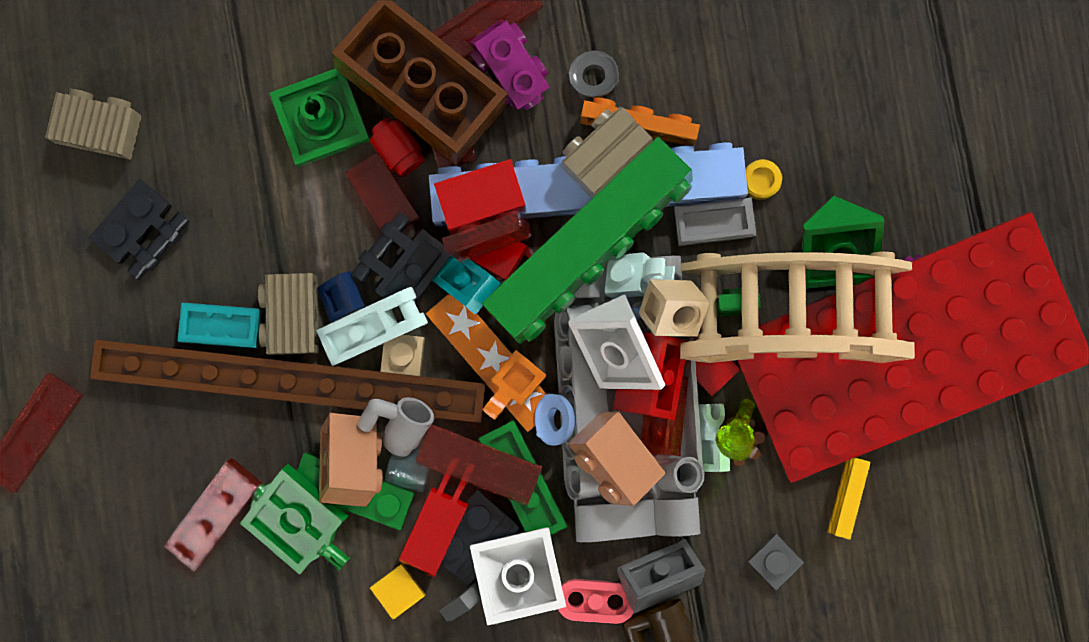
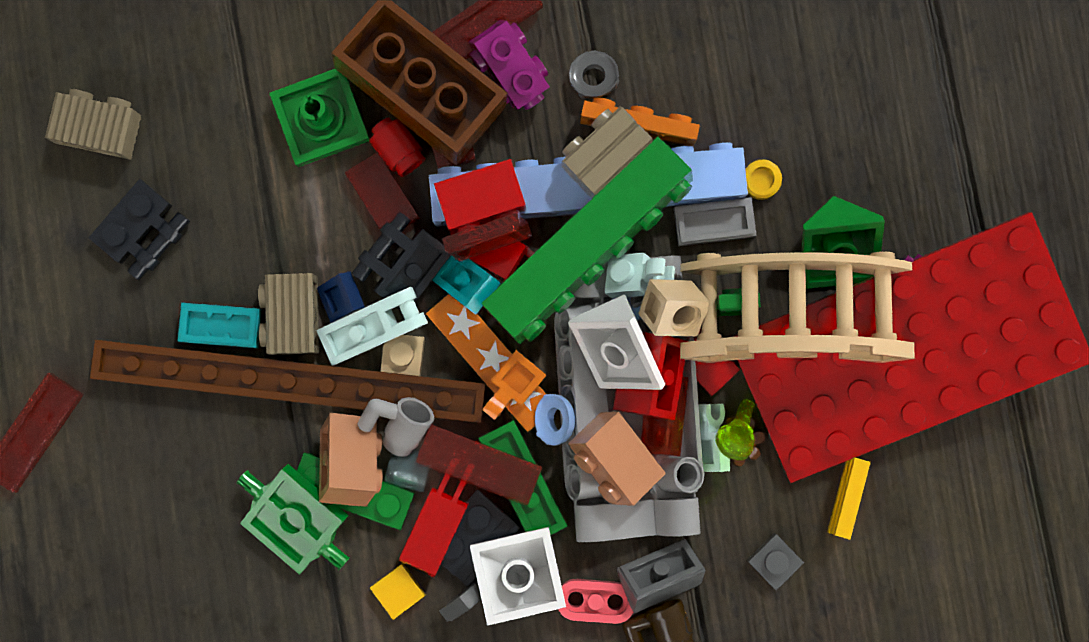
(213, 514): clear red tile -> none

